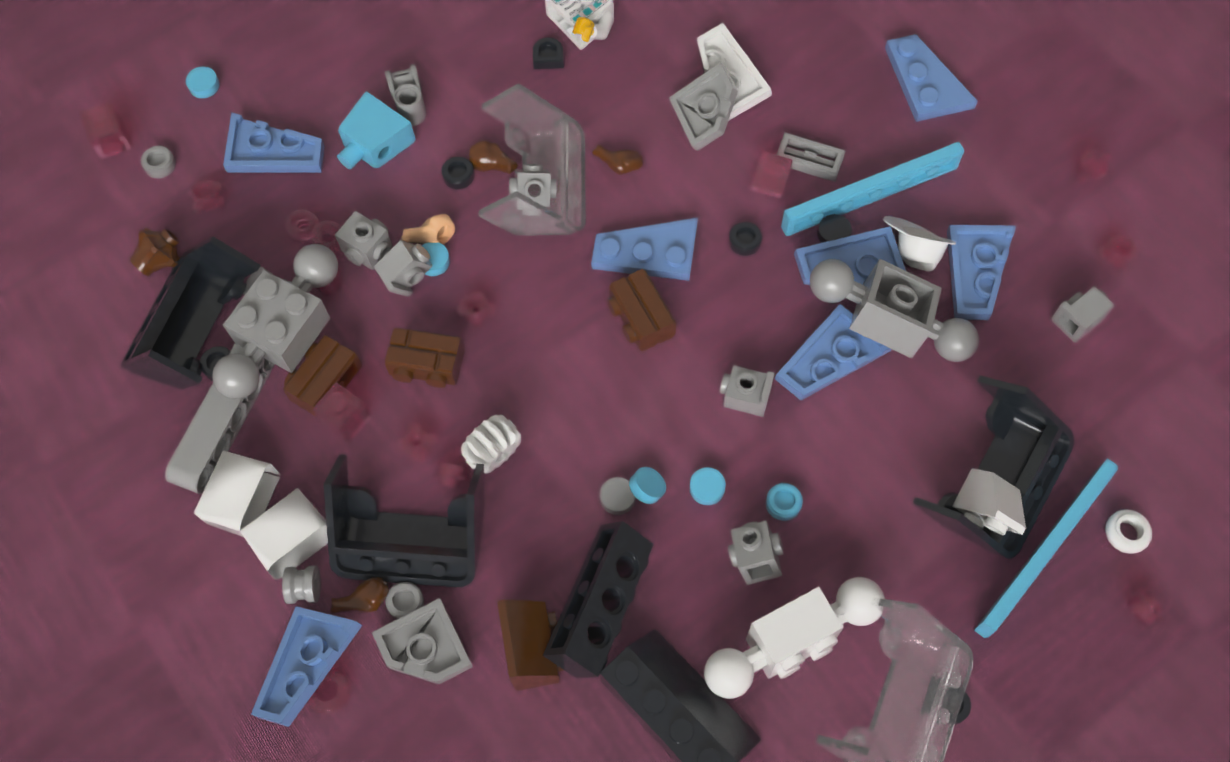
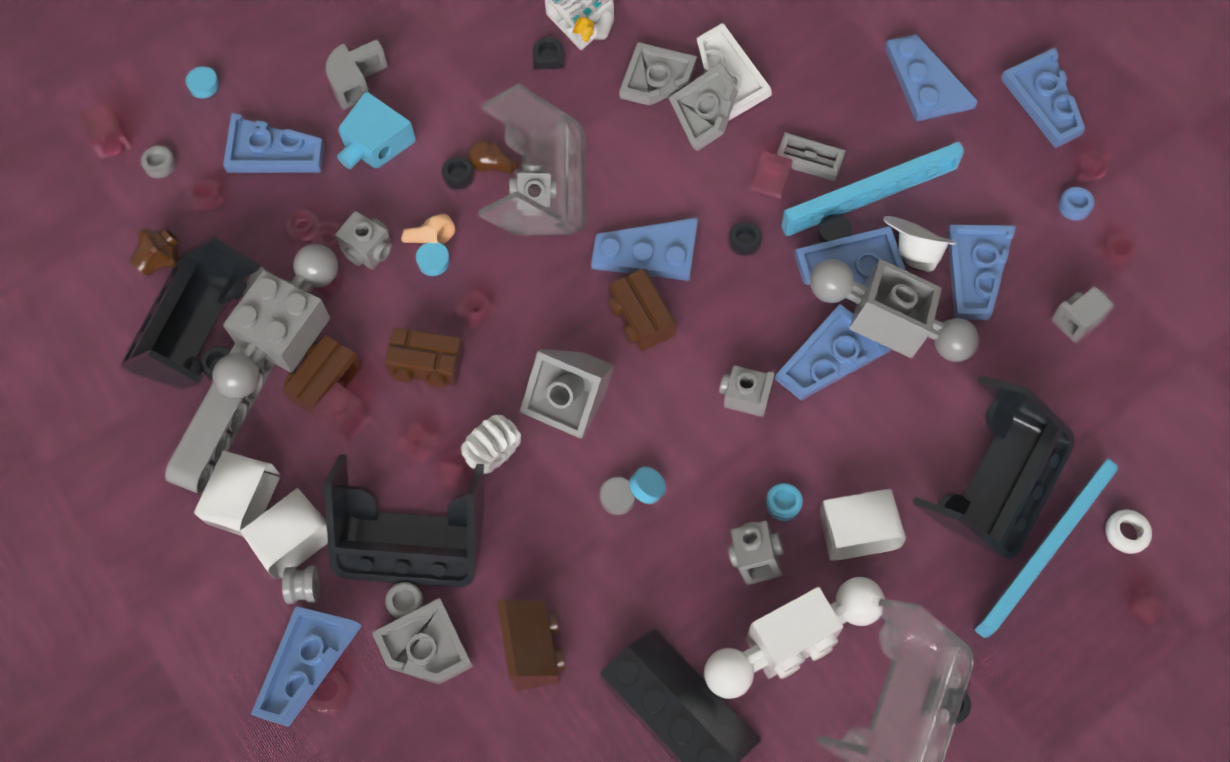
(349, 69): none -> light grey brick
(364, 599): reddish brown animal -> none
(403, 267): light grey brick -> none
(407, 94): light grey piece -> none
(566, 389): none -> light grey slope
(599, 600): black brick -> none
(619, 161): reddish brown animal -> none
(656, 74): none -> light grey plate
(707, 486): medium azure tile -> none
(861, 524): none -> white piece
(991, 503): white slope -> none
(1045, 97): none -> medium blue wing
(1076, 203): none -> medium blue tile

